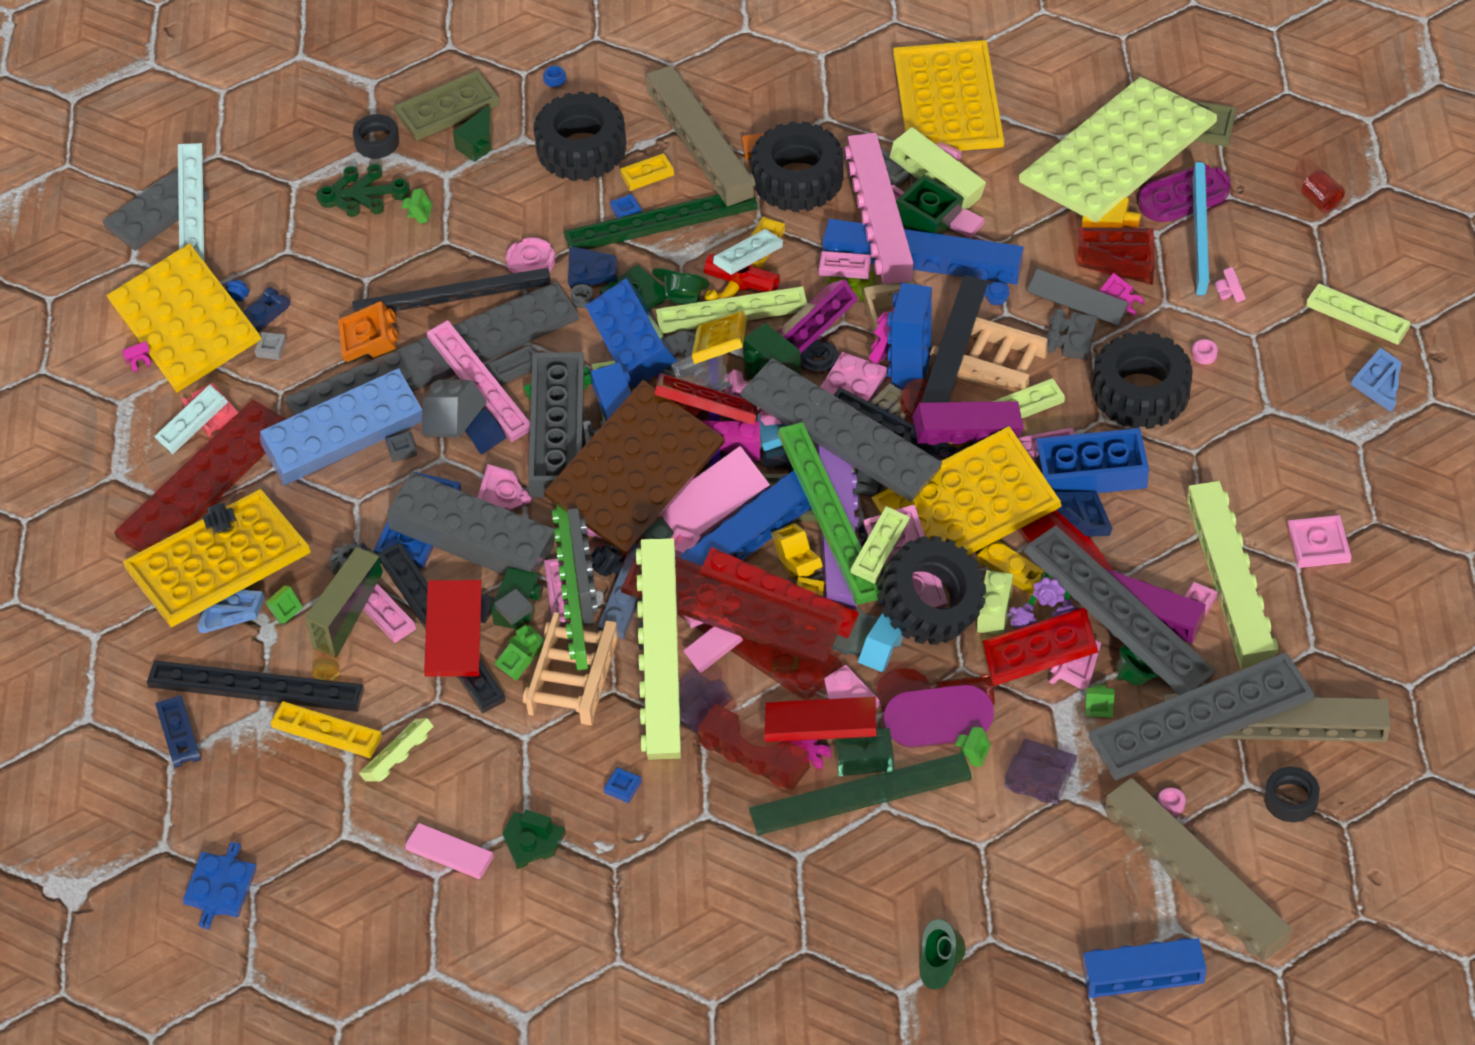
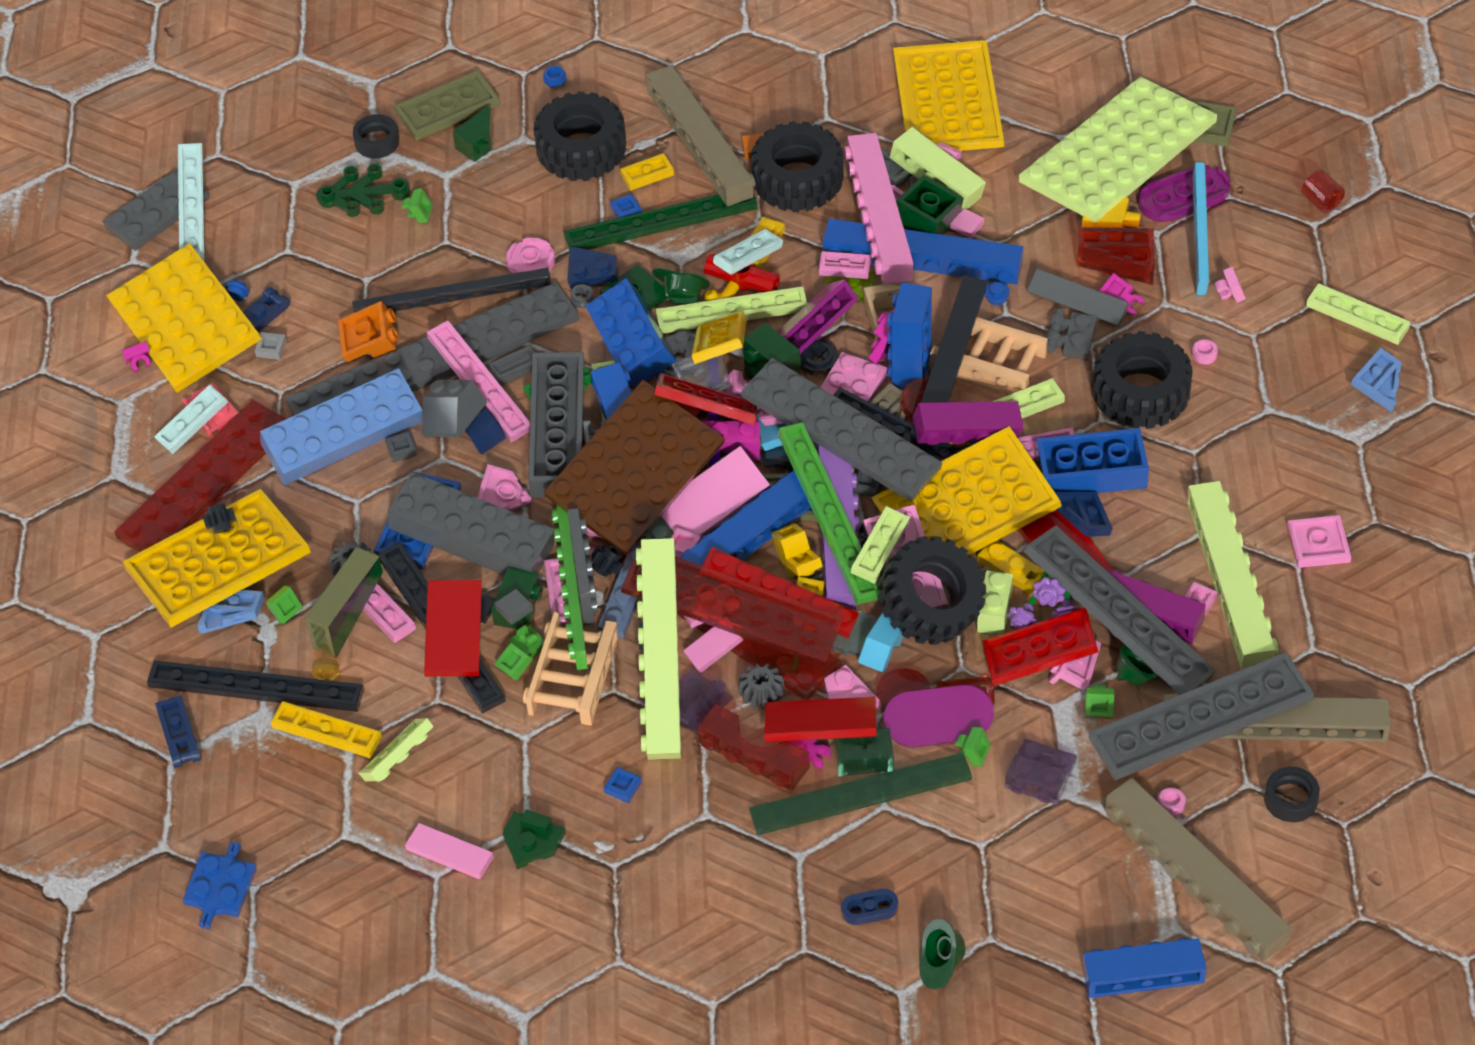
(760, 685): none -> dark grey gear
(869, 906): none -> dark blue plate

